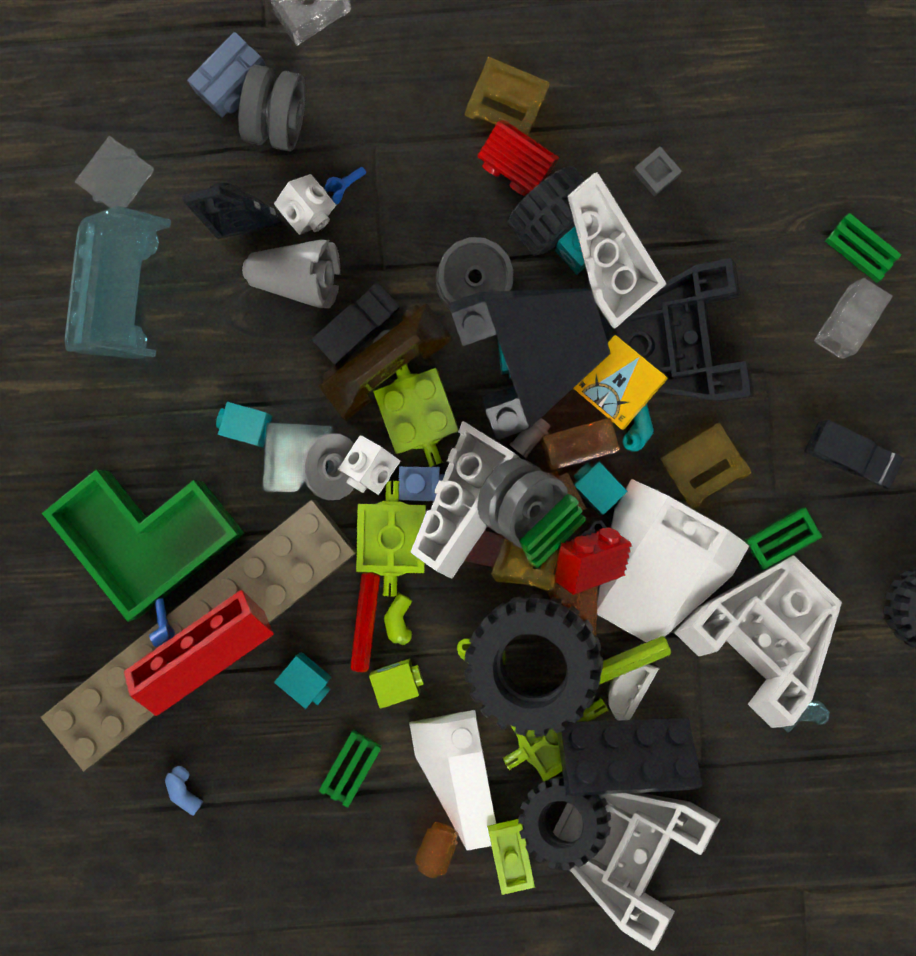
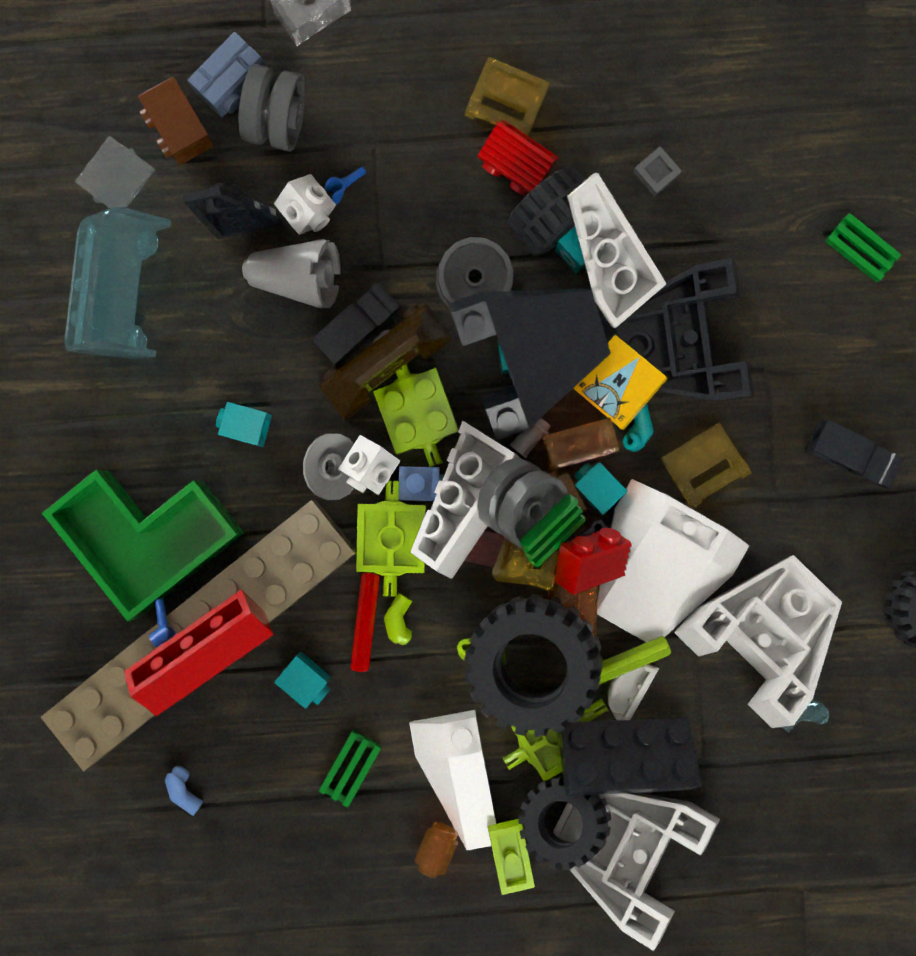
(175, 121): none -> reddish brown brick
(285, 454): clear light blue wing -> none
(396, 683): lime brick -> none
(758, 552): green tile -> none
(853, 318): clear brick -> none

